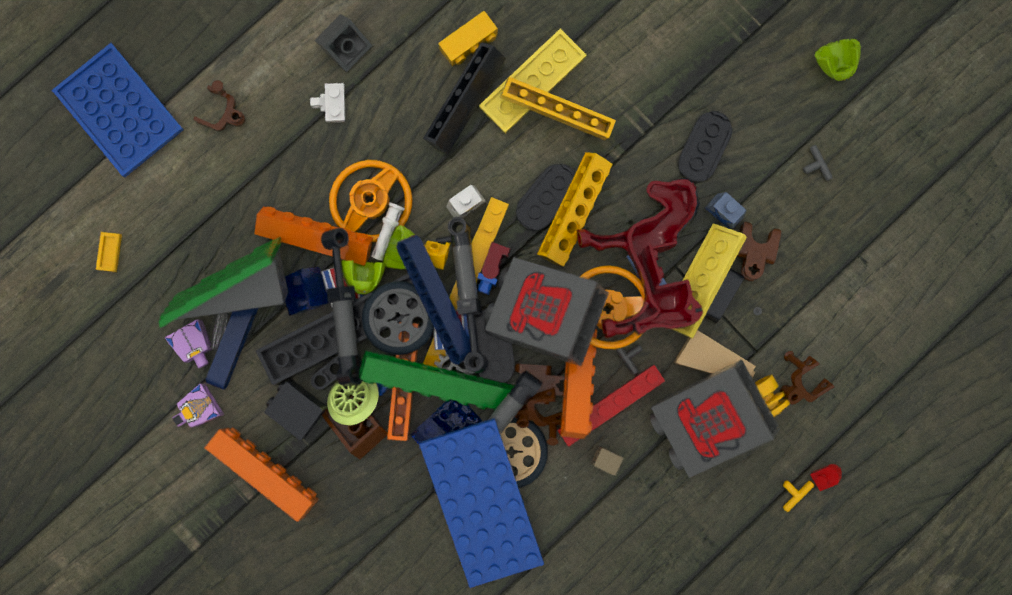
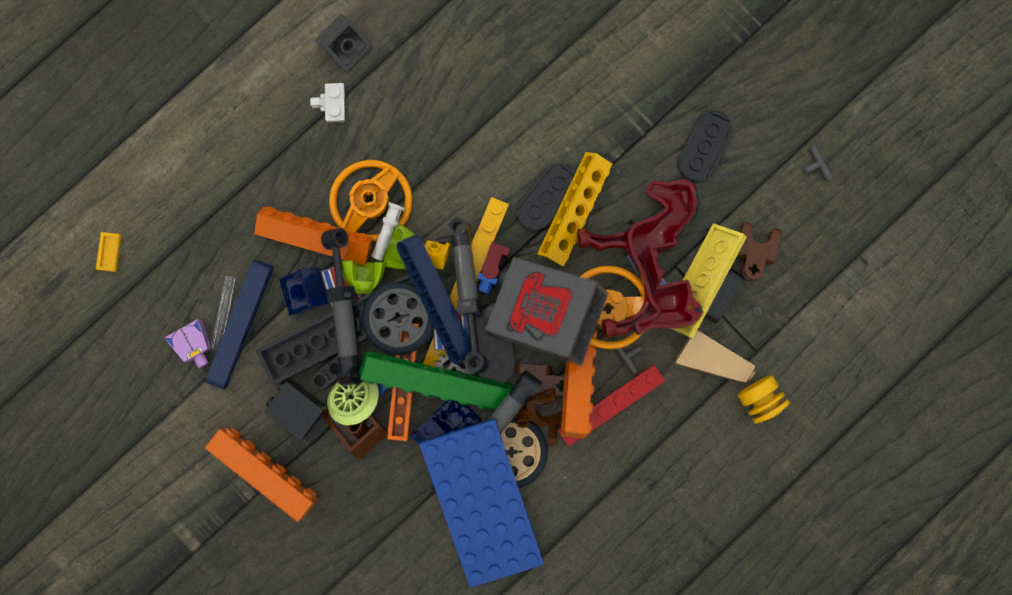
(117, 110): blue plate -> none
(197, 407): torso -> none
(229, 114): reddish brown piece -> none
(243, 284): piece -> none
(464, 97): black brick -> none
(465, 202): white torso -> none
(468, 38): yellow brick -> none
(542, 70): light yellow plate -> none
(557, 108): yellow brick -> none
(606, 460): dark tan panel -> none
(714, 419): dark grey brick -> none
(726, 210): sand blue torso -> none
(797, 391): reddish brown piece -> none
(797, 495): yellow piece -> none
(827, 476): red plate -> none
(839, 59): lime hair -> none

